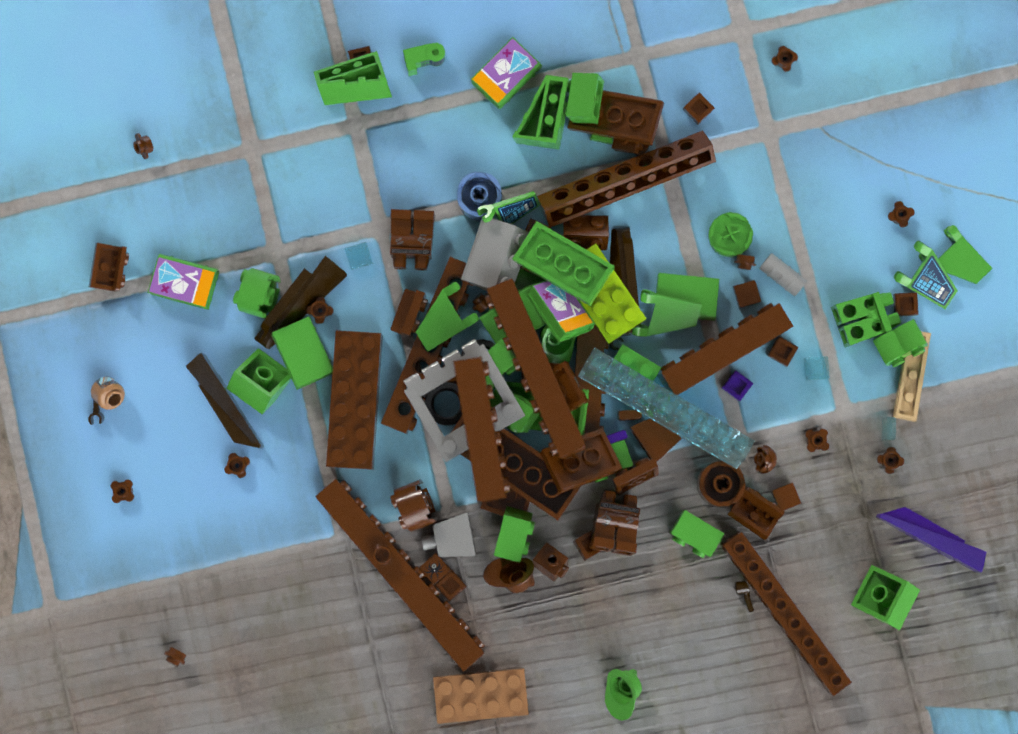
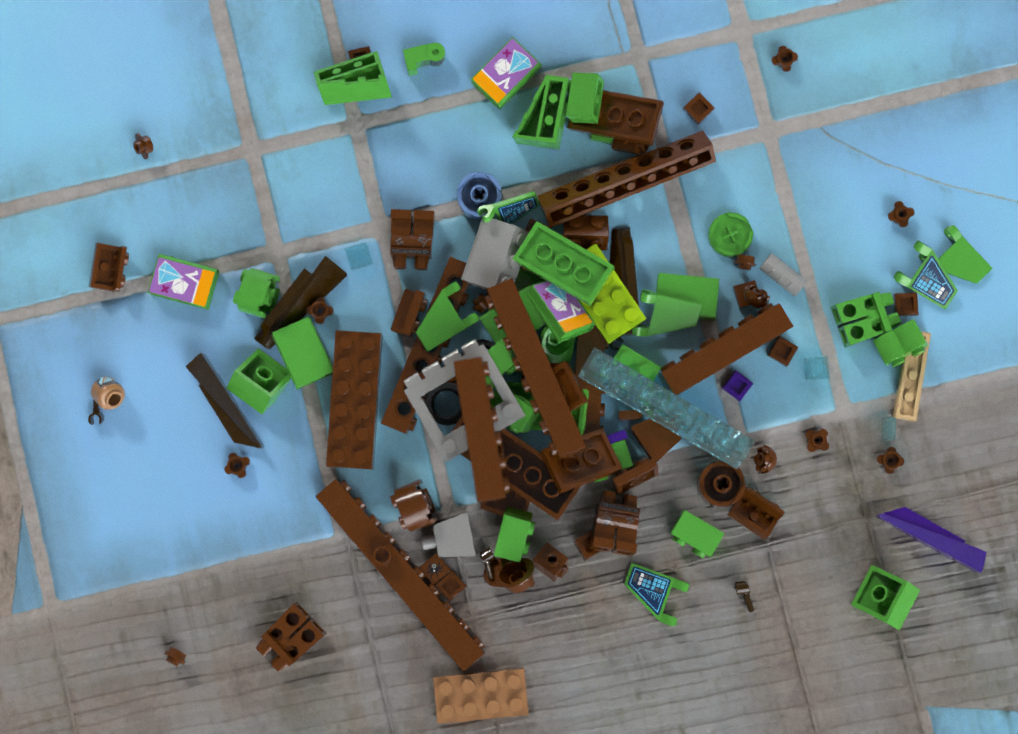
(128, 491): reddish brown plate -> none
(283, 640): none -> reddish brown hips
(487, 557): none -> dark brown hand
(621, 692): bright green piece -> none
(653, 590): none -> flag
(755, 297): none -> reddish brown plate
(786, 496): reddish brown tile -> none
(786, 613): reddish brown brick -> none

